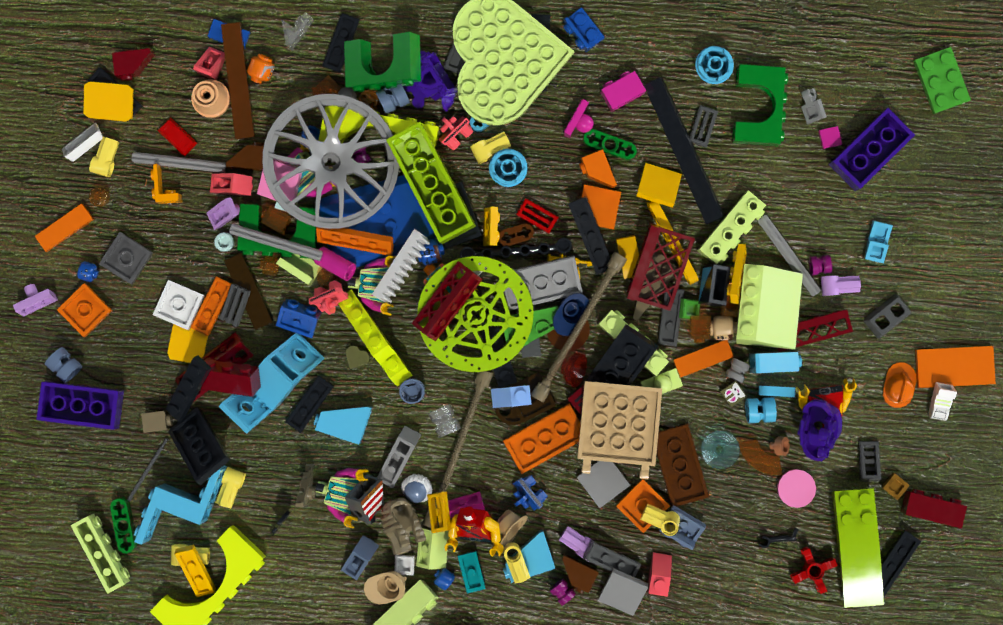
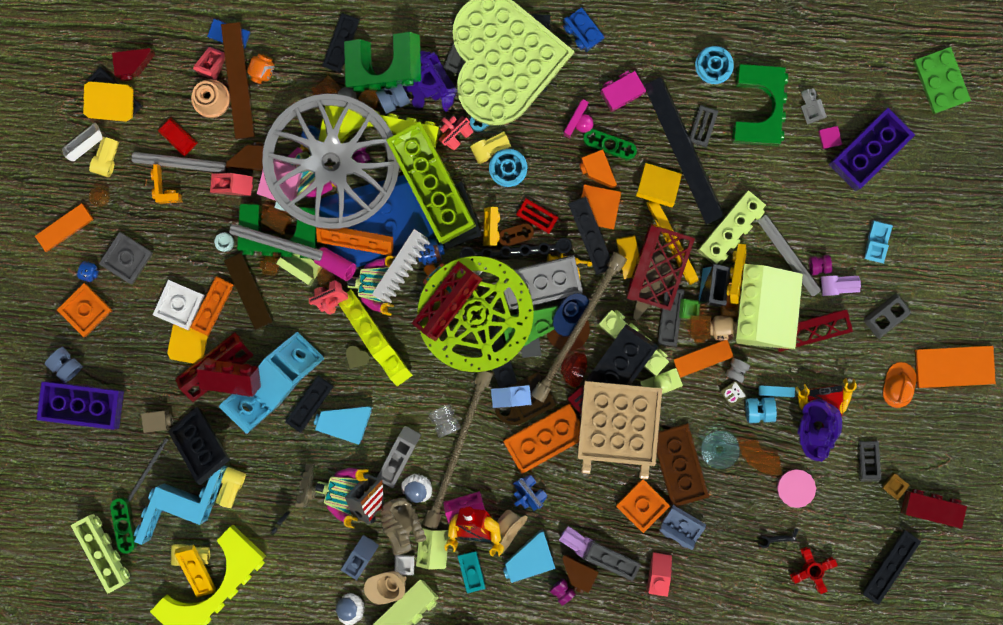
(34, 300): lavender tile -> none
(188, 388): black plate -> none
(223, 213): lavender tile -> none
(228, 303): dark grey tile -> none
(294, 34): clear slope -> none
(298, 318): blue bracket -> none
(350, 609): none -> hair
(412, 391): sand blue wheel -> none
(442, 512): yellow tile -> none
(443, 578): blue piece -> none
(516, 564): light yellow piece -> none
(603, 482): light grey tile -> none
(623, 592): light grey tile -> none
(660, 519): light yellow piece -> none
(774, 362): medium azure slope -> none
(780, 446): nougat tile -> none
(858, 547): lime slope -> none
(941, 401): white leg -> none

